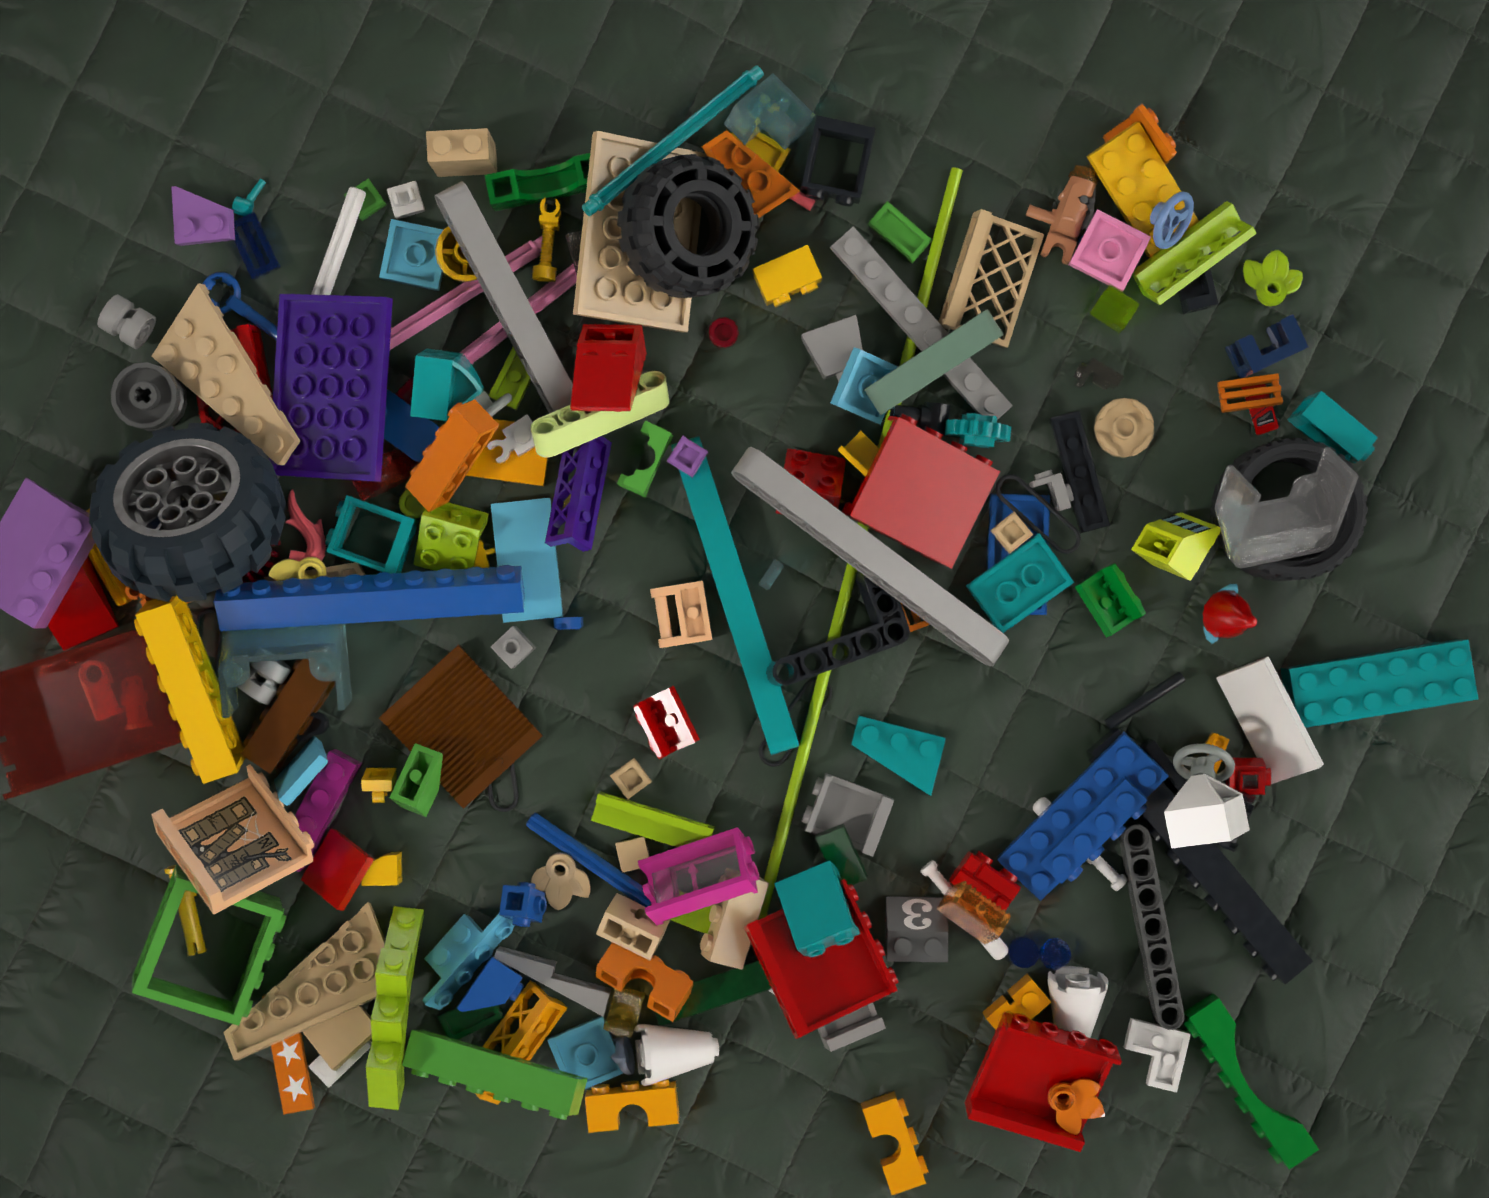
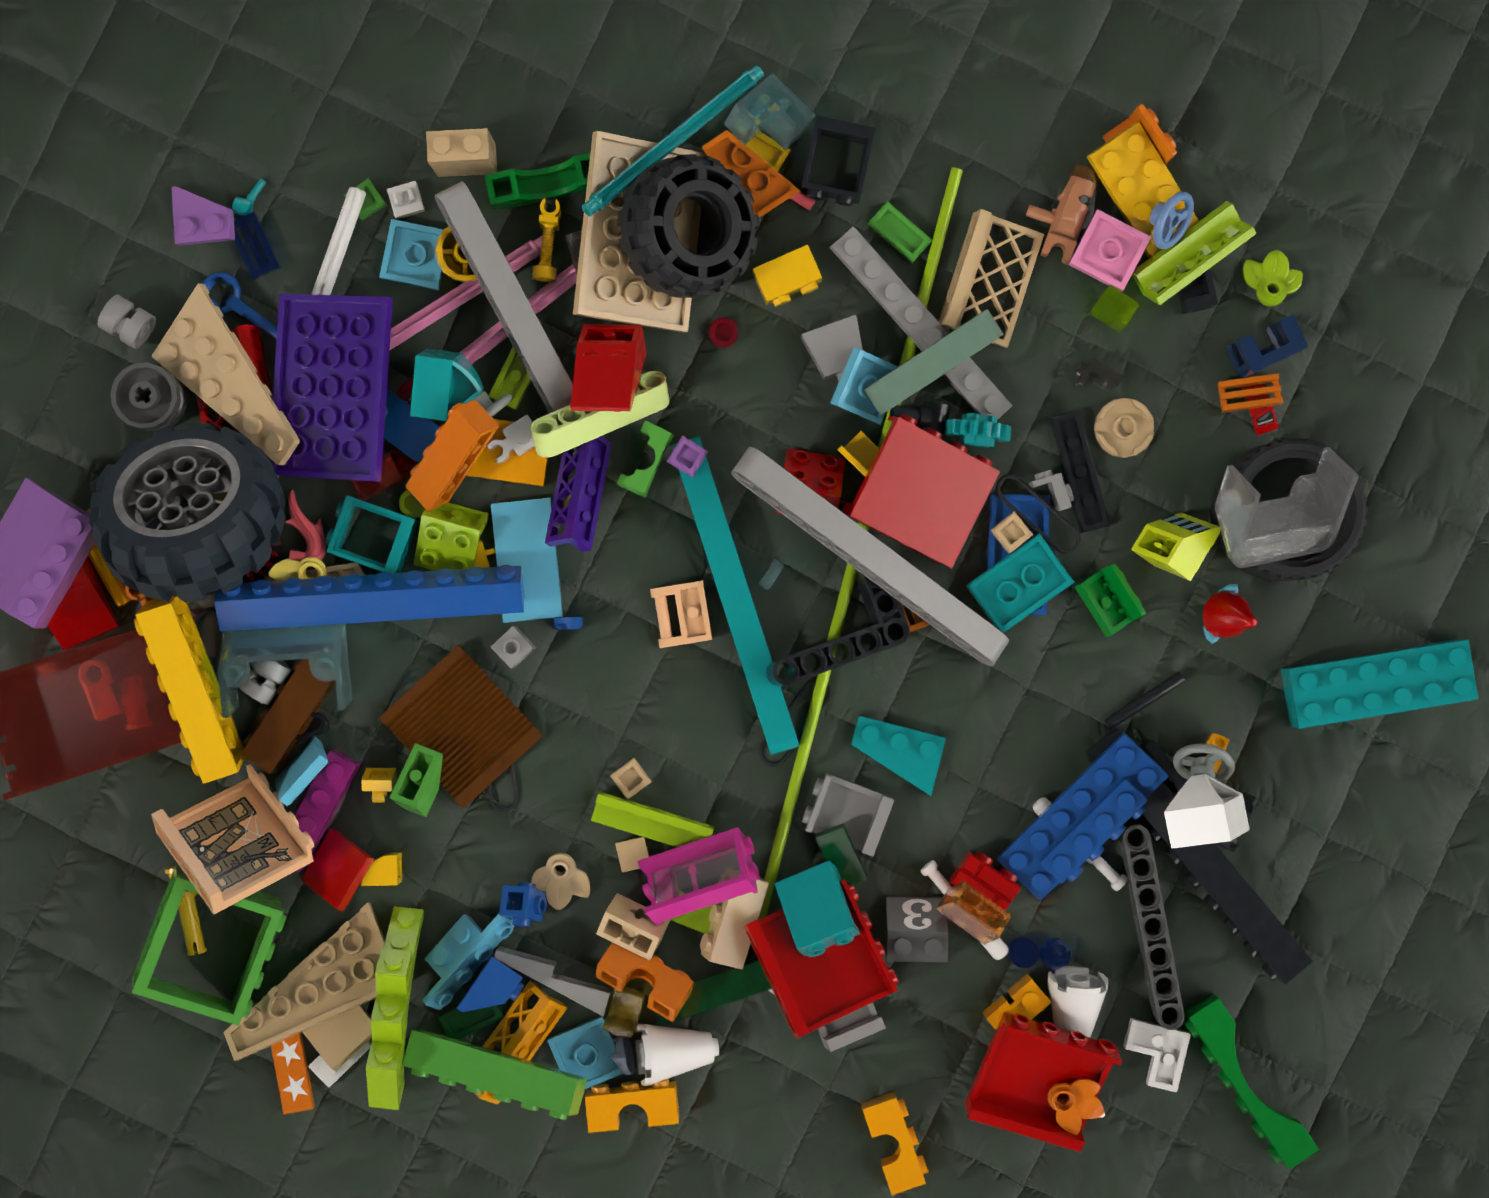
(588, 858): blue axle -> none
(665, 722): red bracket -> none
(1250, 776): red window -> none
(1270, 719): white tile -> none
(1329, 423): teal window -> none

